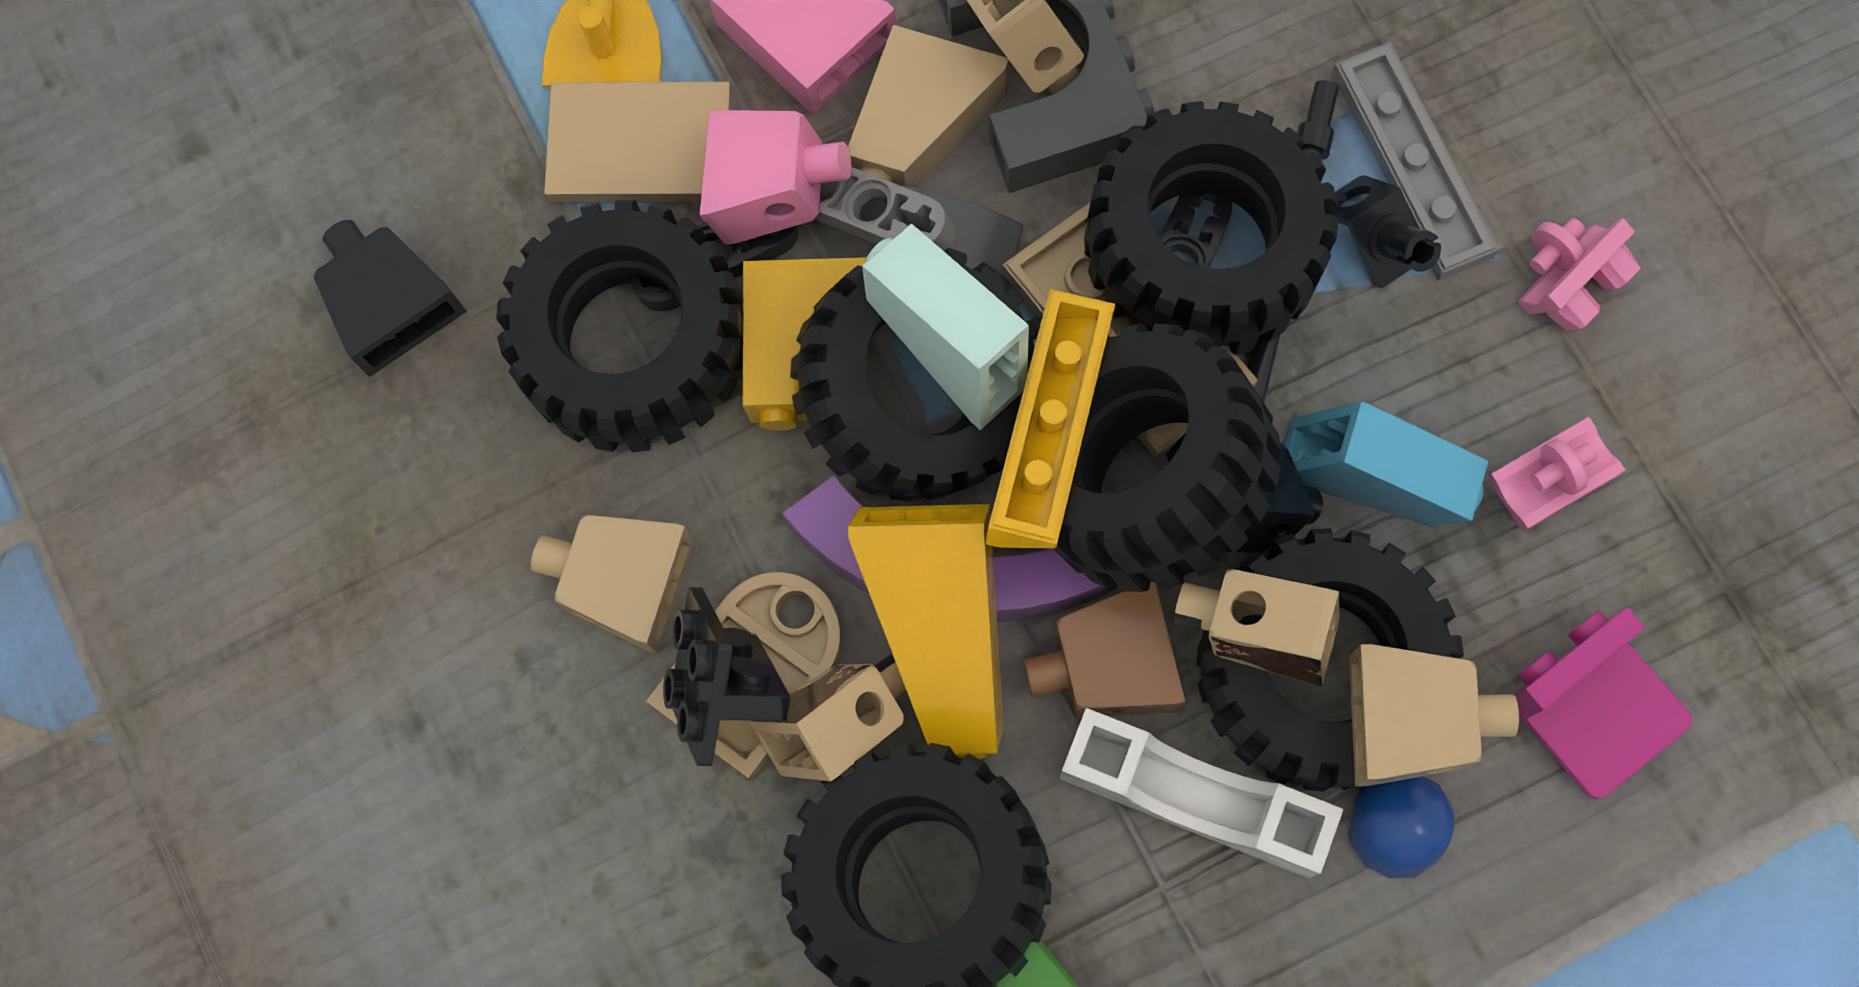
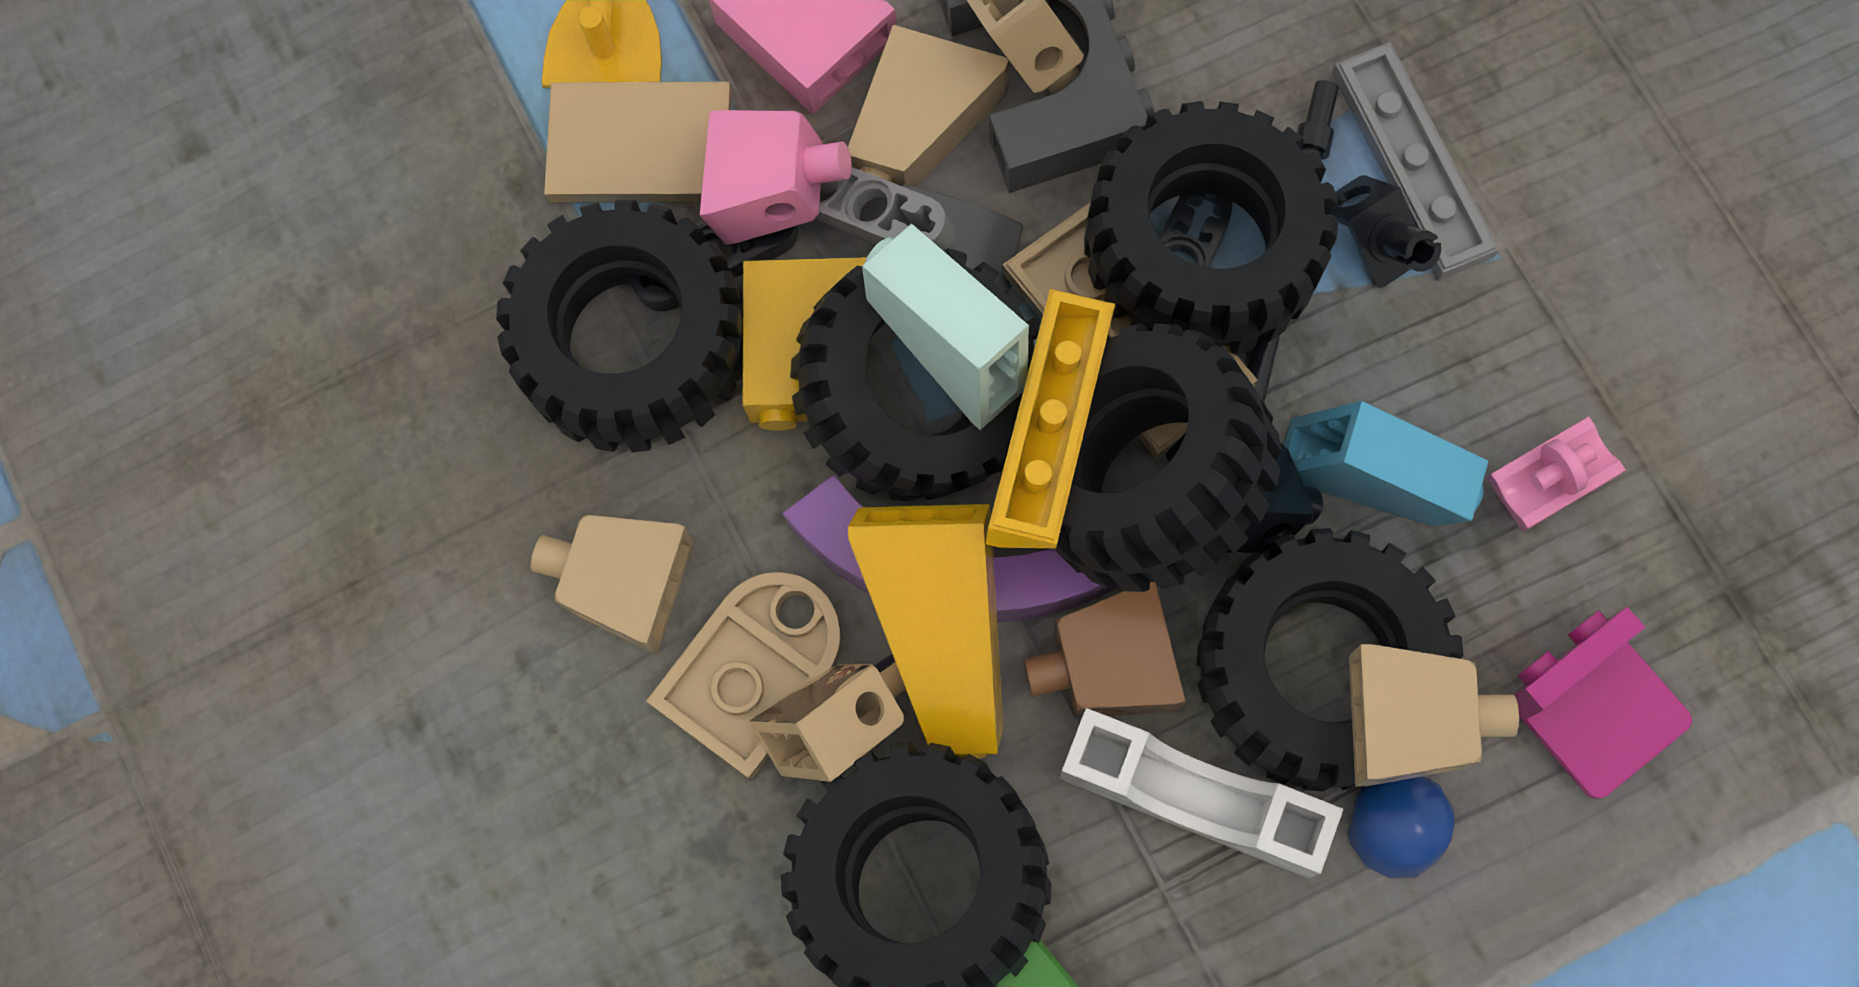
(381, 295): black torso -> none
(718, 677): black bracket -> none
(1290, 637): tan torso -> none
(1568, 260): bright pink hips -> none

